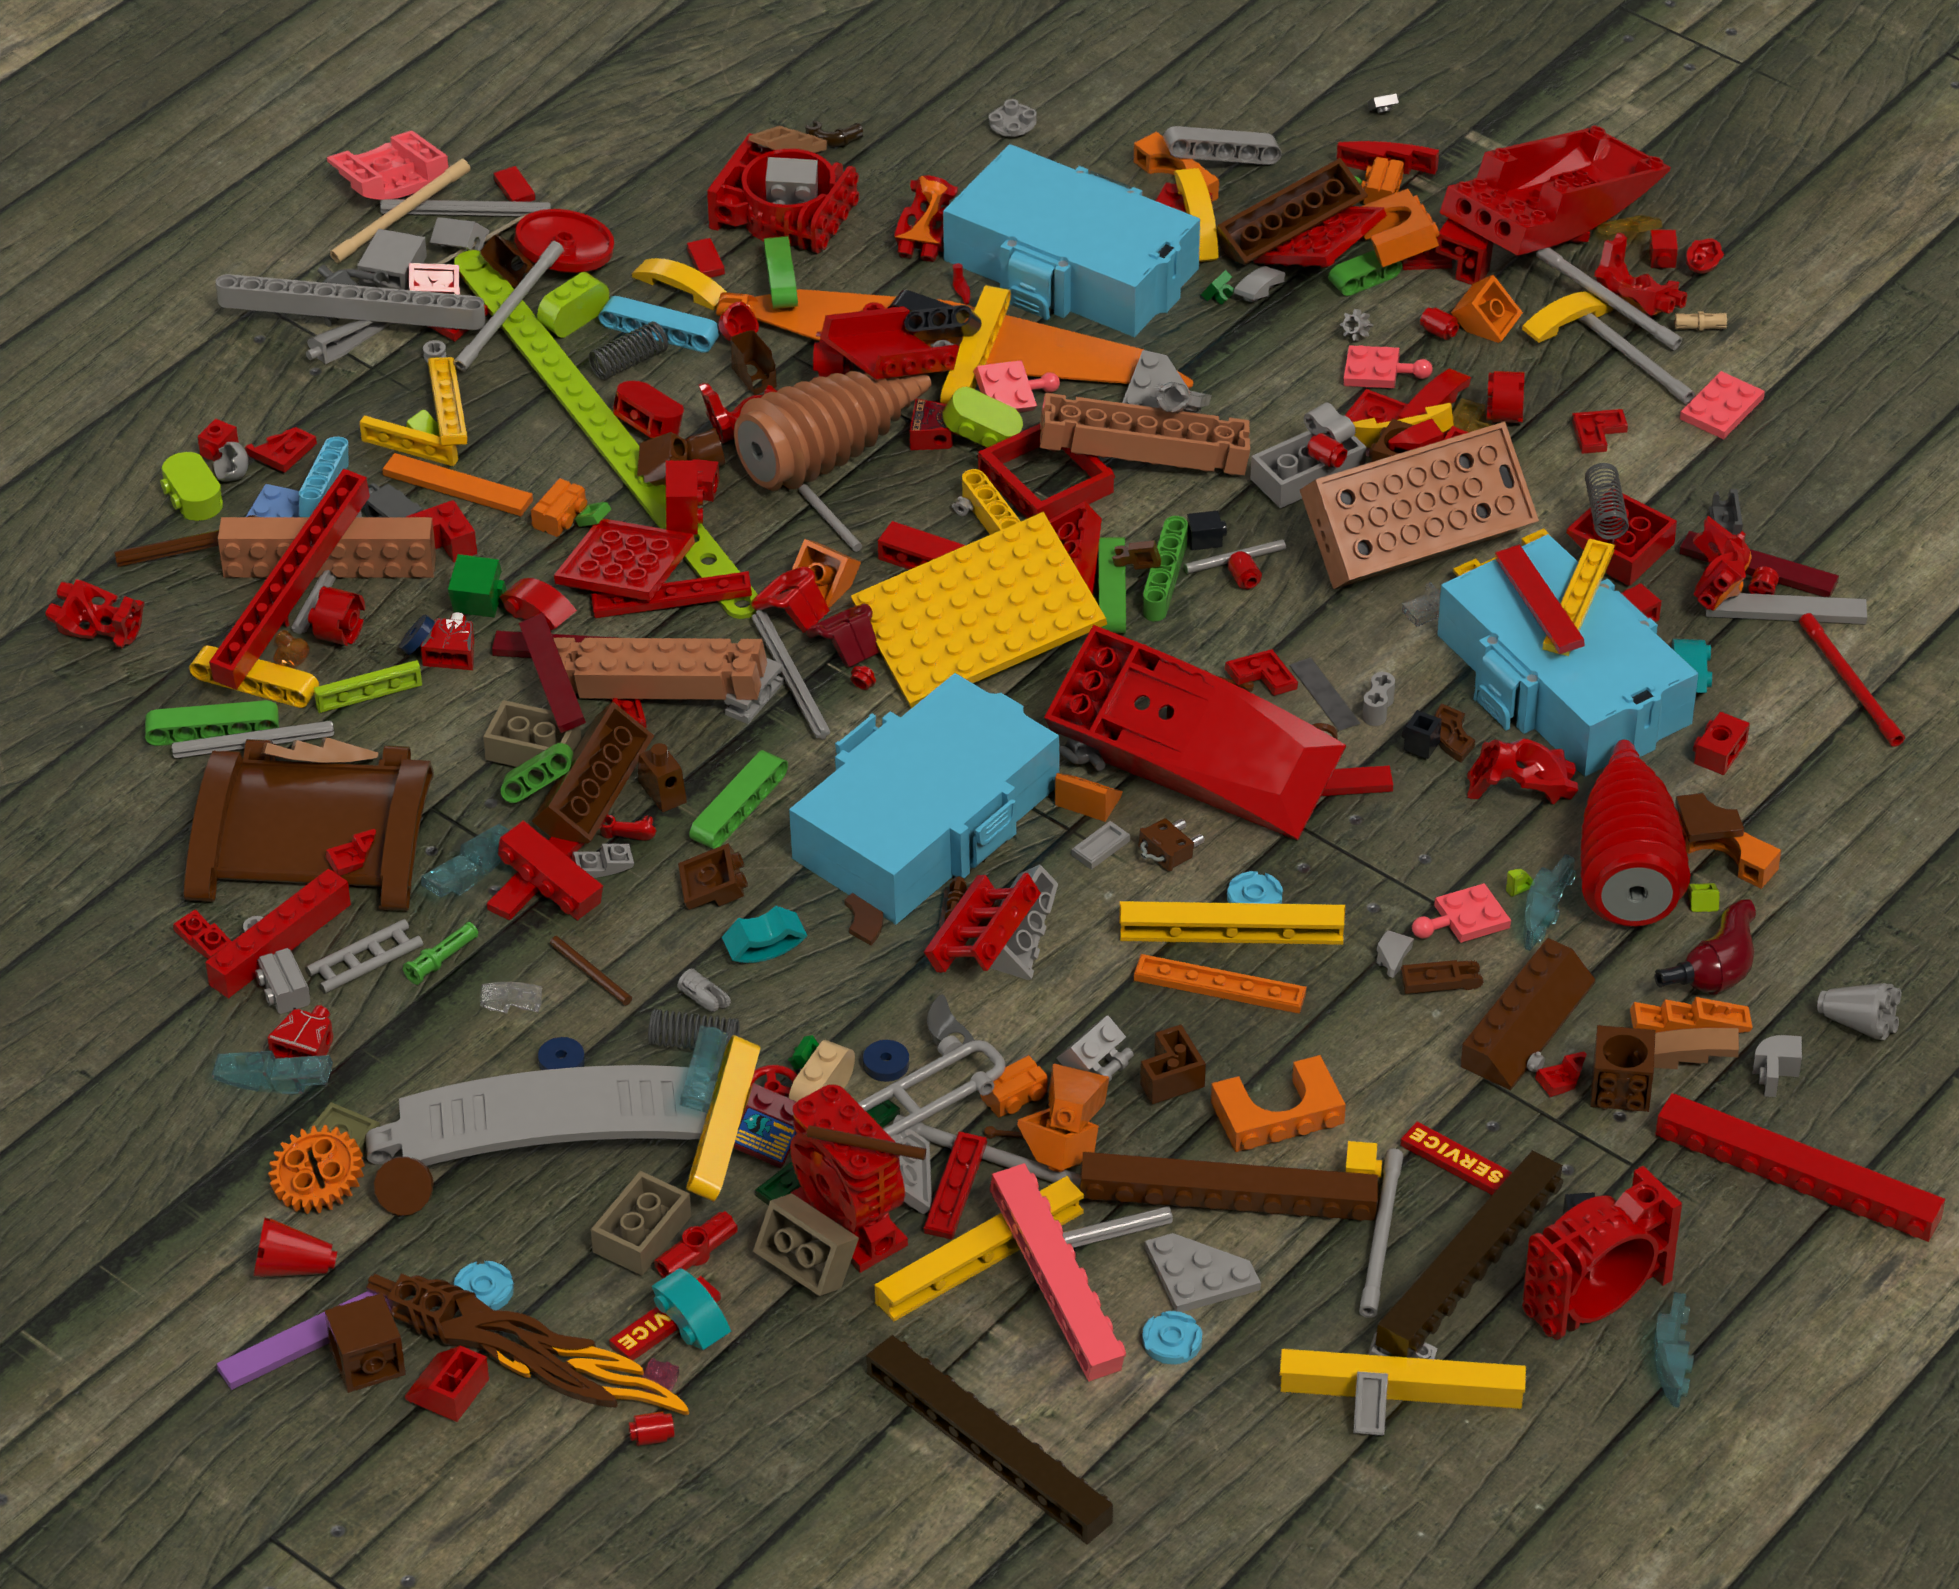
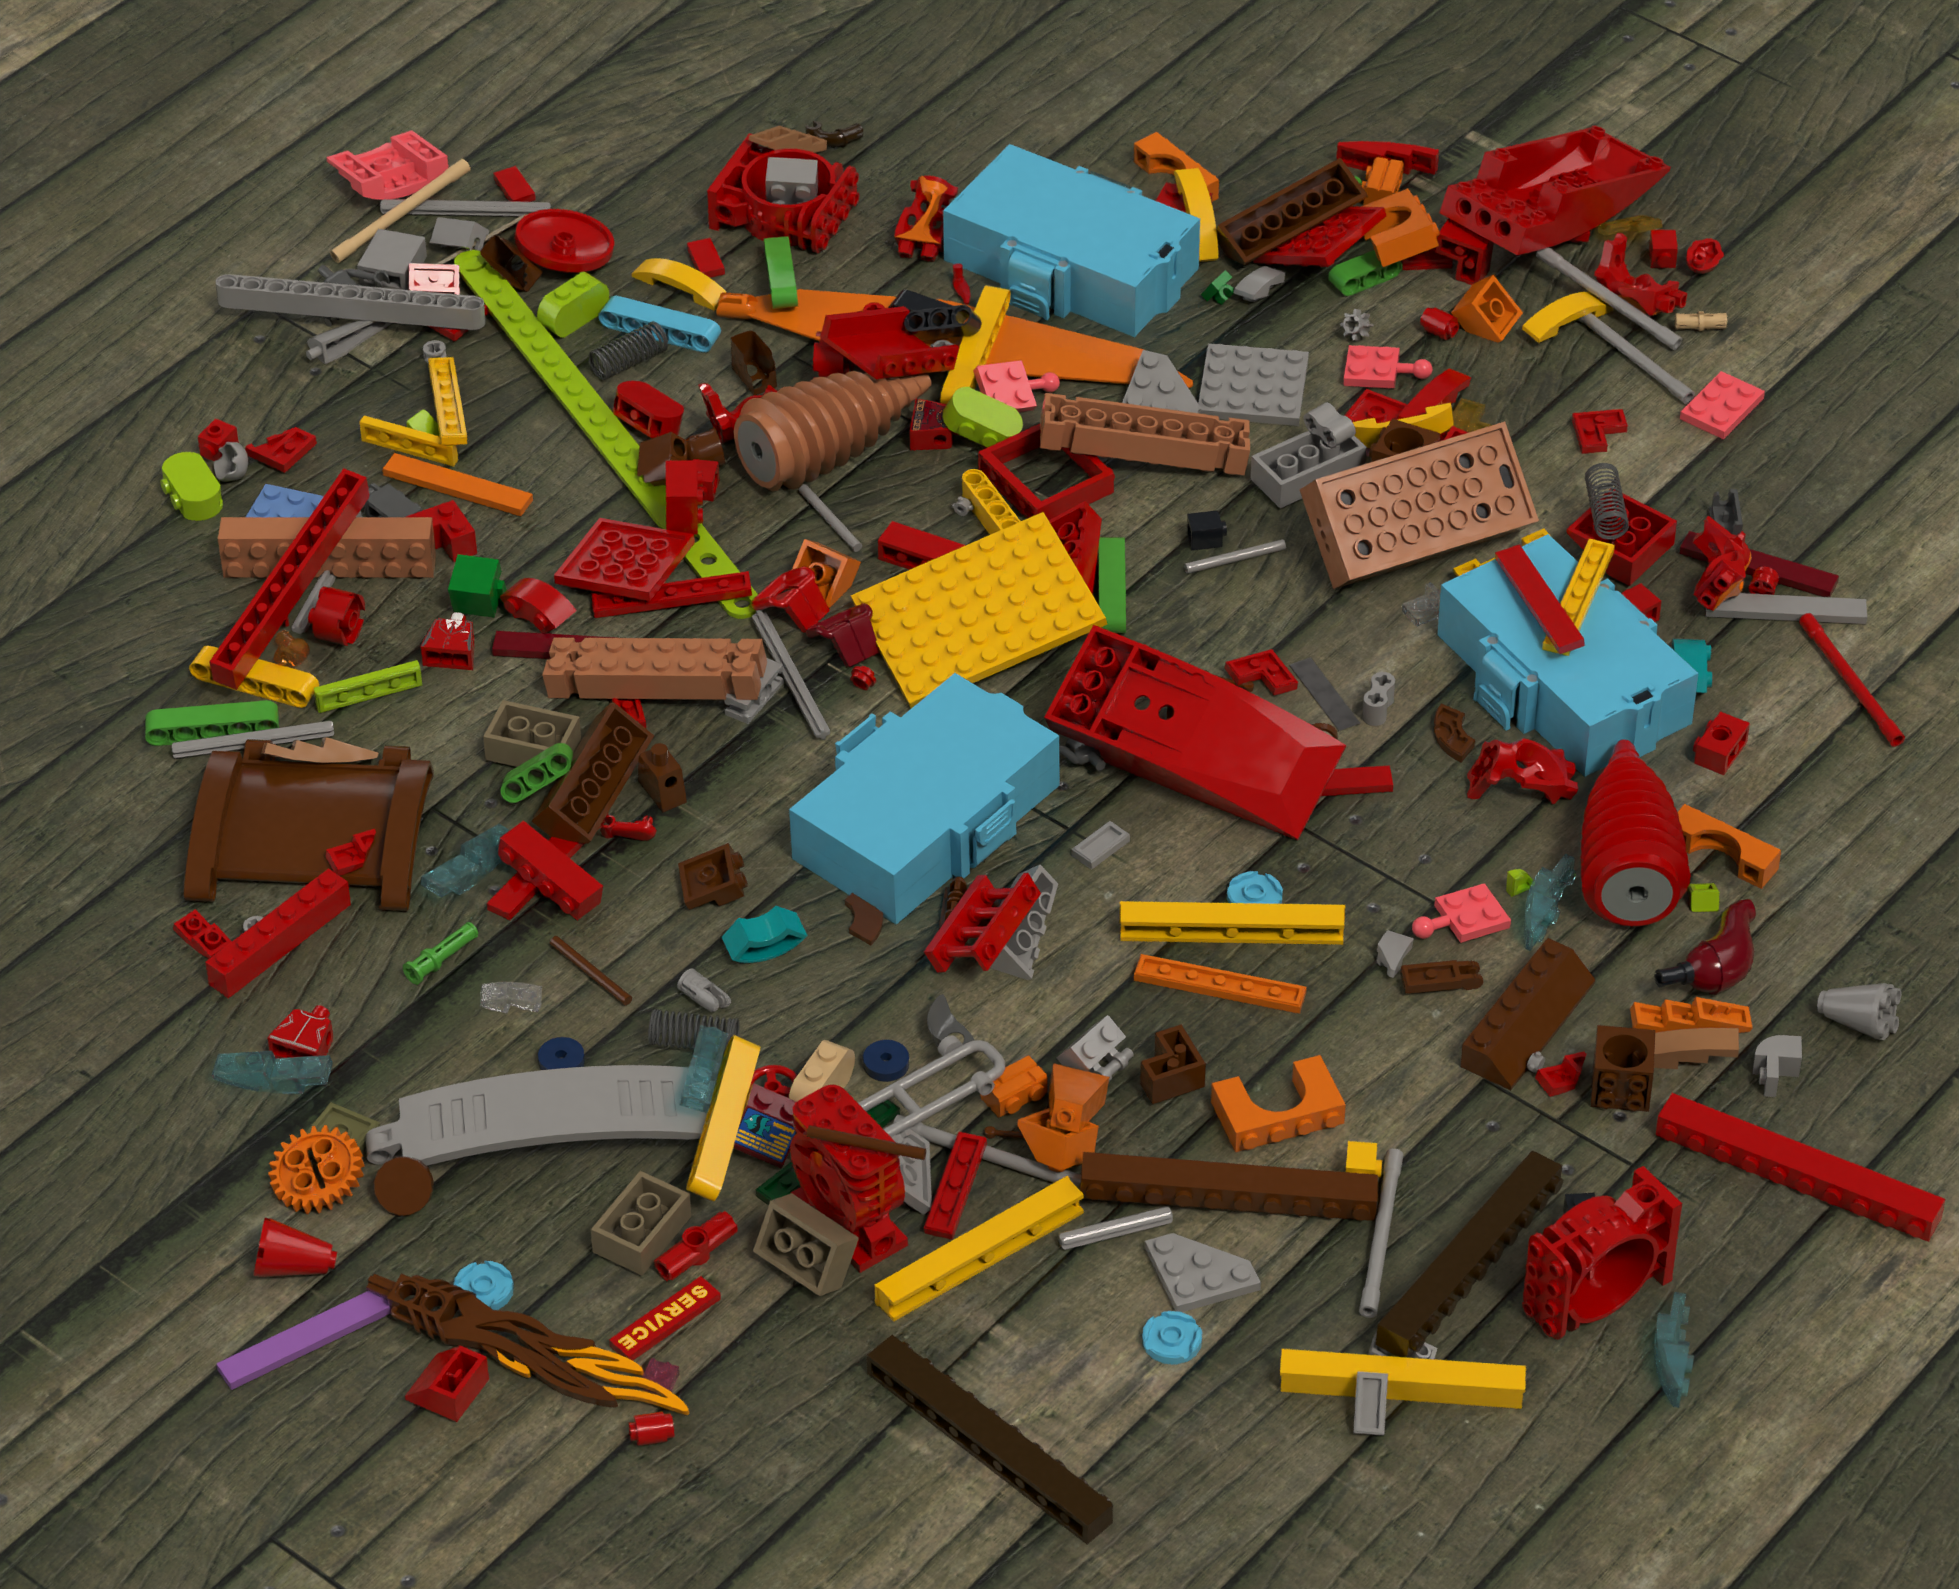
(80, 608): red hips -> none
(168, 548): reddish brown piece -> none
(283, 981): light grey brick -> none
(325, 470): medium azure beam -> none
(358, 969): light grey bar -> none
(365, 1342): reddish brown brick -> none
(417, 634): dark blue piece -> none
(472, 350): light grey piece -> none
(552, 673): dark red tile -> none
(558, 507): orange brick -> none
(593, 514): bright green tile -> none
(609, 861): light grey slope -> none
(691, 1309): teal brick -> none
(738, 799): bright green beam -> none
(742, 318): red helmet -> none
(803, 1052): green tile -> none
(1012, 119): light grey dish -> none
(1057, 1272): coral brick -> none
(1085, 796): orange slope -> none
(1140, 554): reddish brown plate -> none
(1162, 579): bright green beam -> none
(1167, 843): reddish brown piece -> none
(1176, 397): light grey plate -> none
(1244, 570): red brick -> none
(1254, 384): none -> light grey plate
(1260, 146): light grey beam -> none
(1327, 450): red brick -> none
(1383, 103): plate -> none
(1417, 436): red slope -> none
(1422, 734): black brick -> none
(1454, 1158): red tile -> none
(1507, 397): red brick -> none
(1707, 821): reddish brown tile -> none

